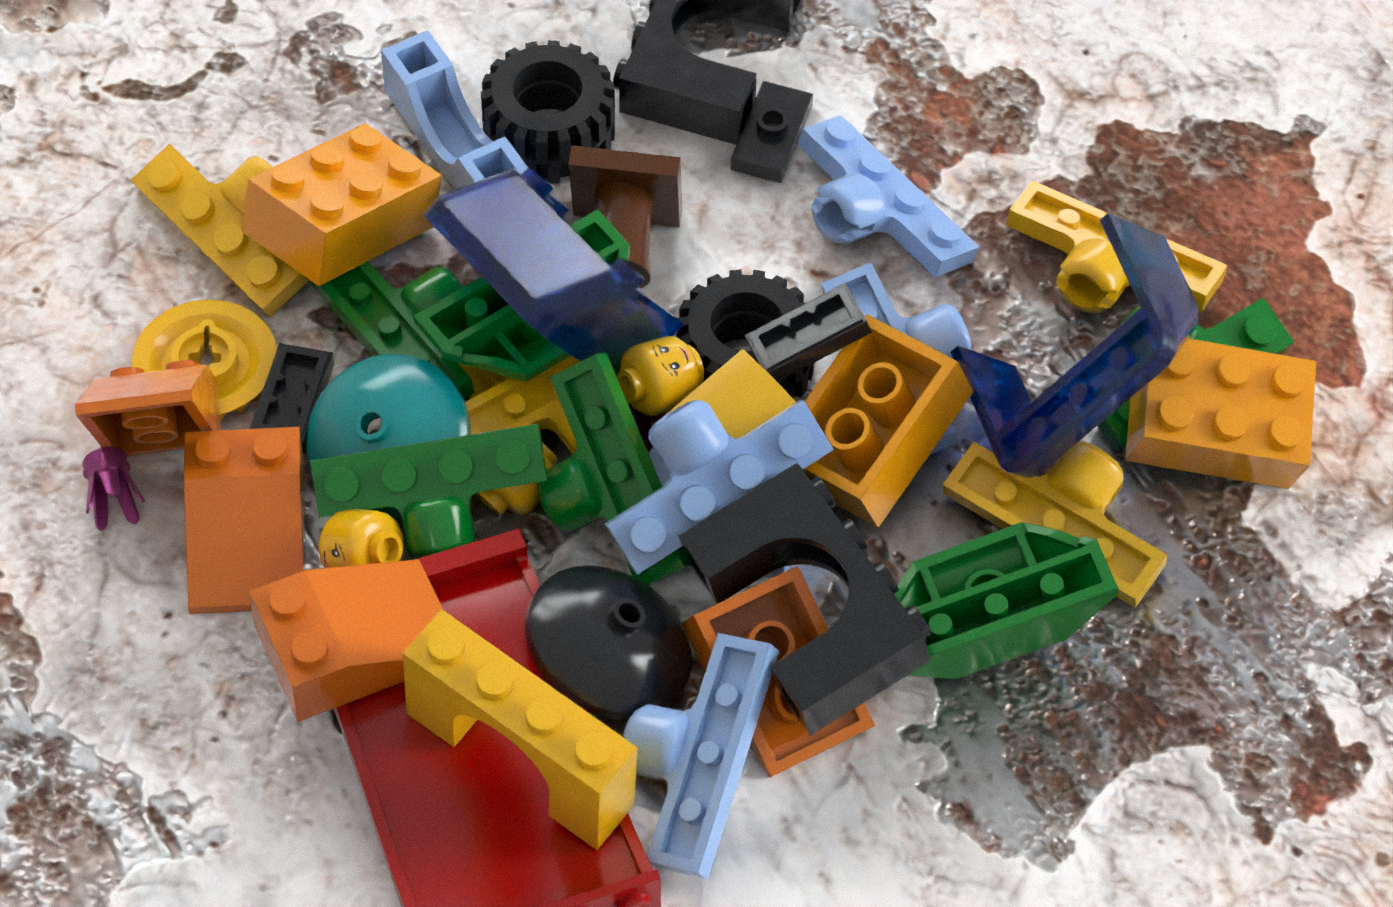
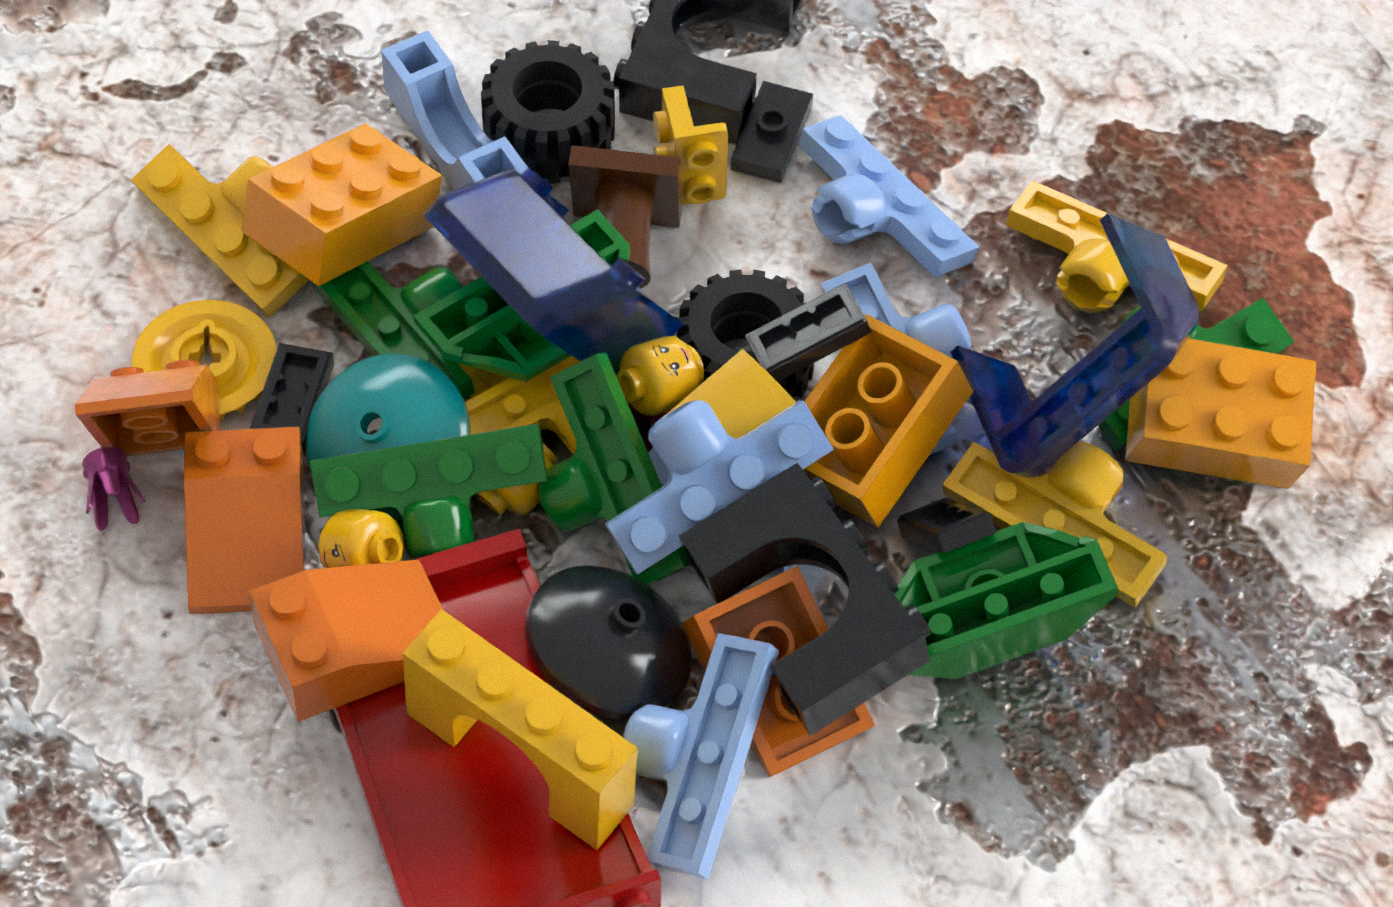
(701, 148): none -> yellow bracket
(945, 525): none -> black plate

